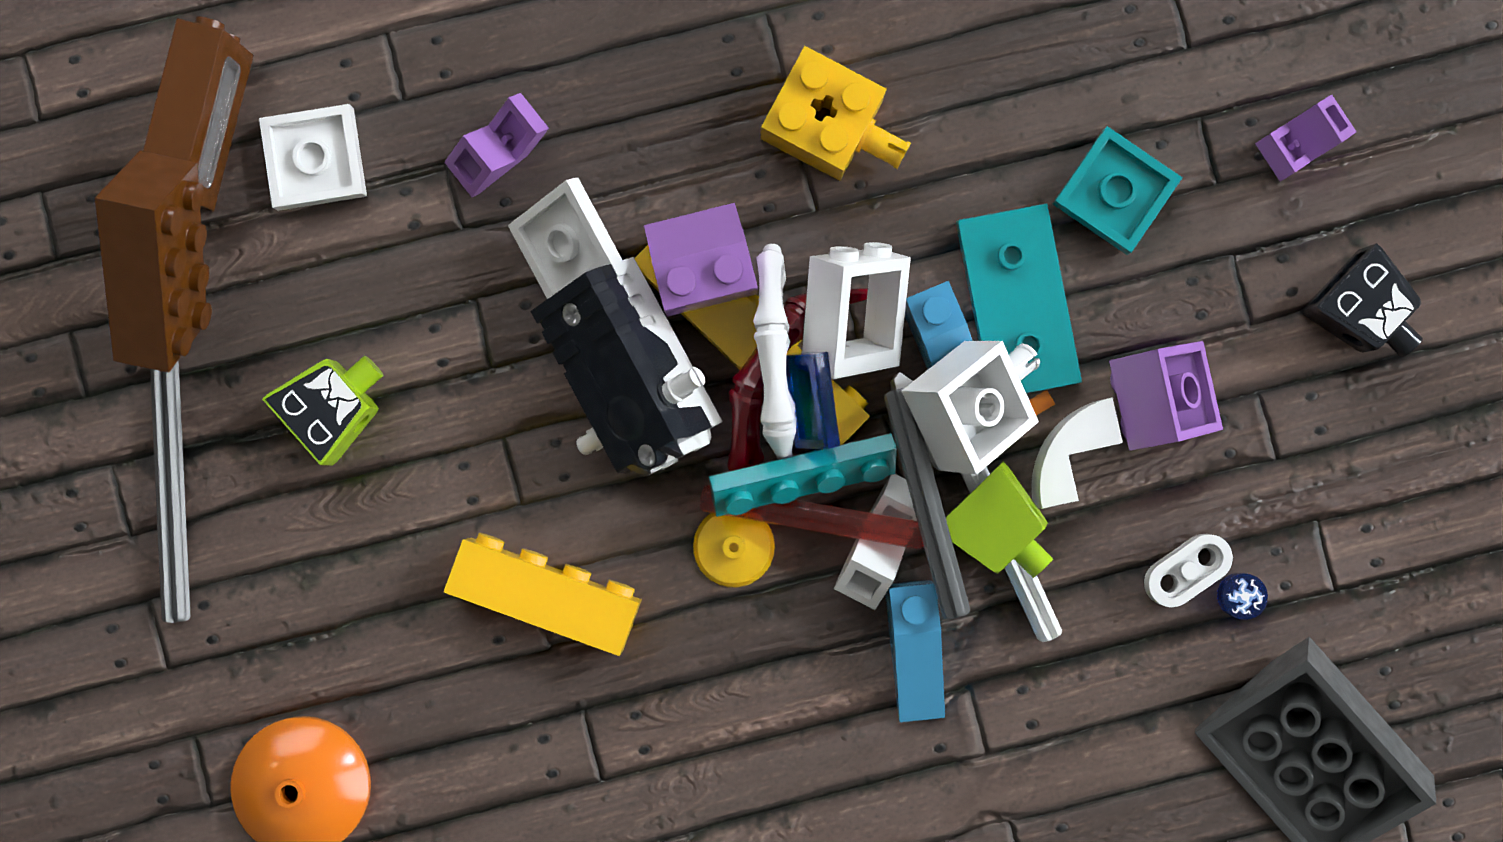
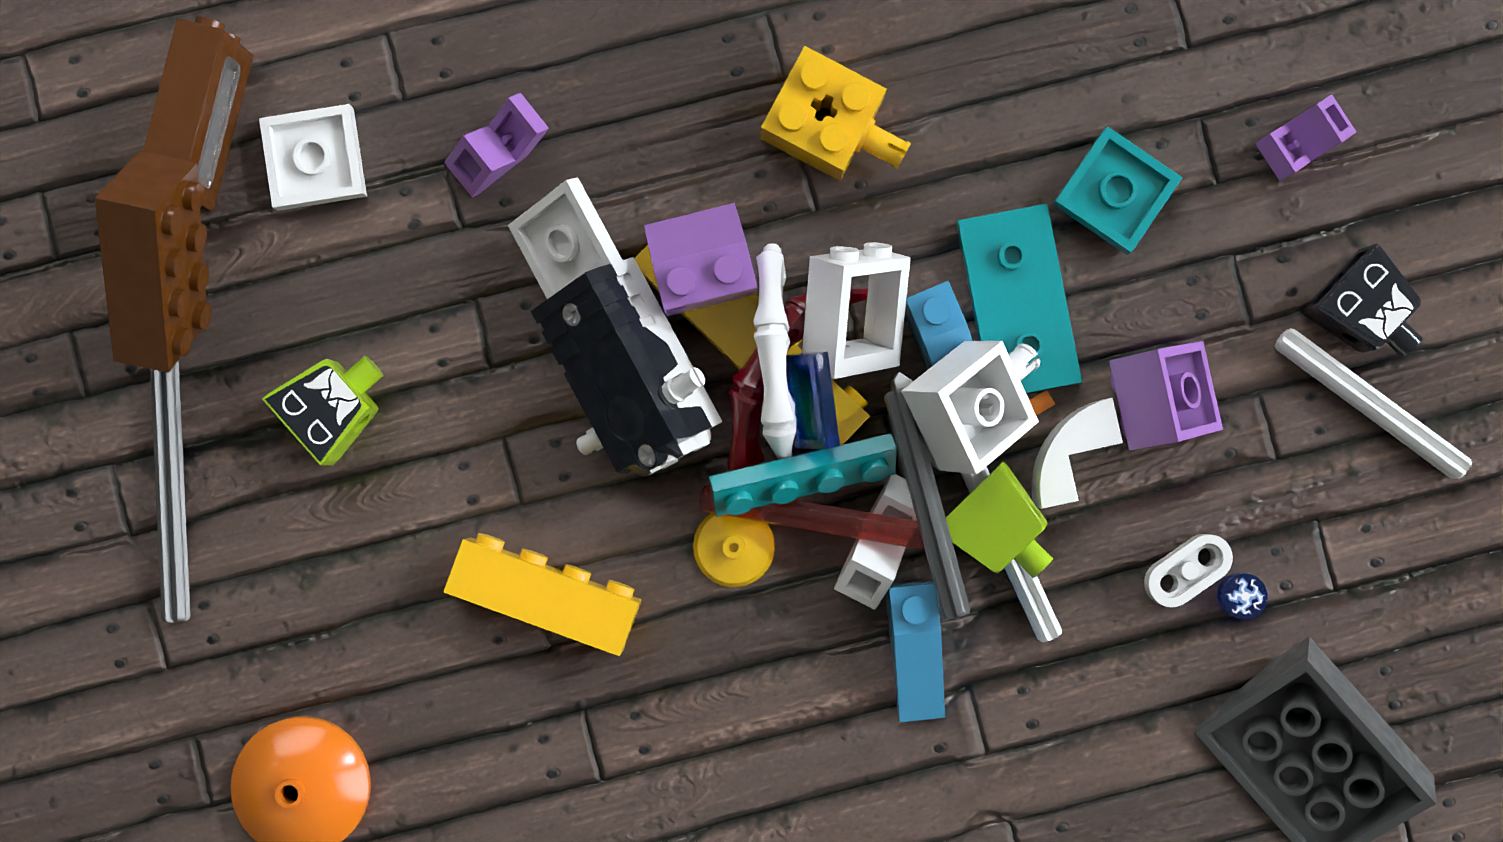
(1373, 404): none -> white axle

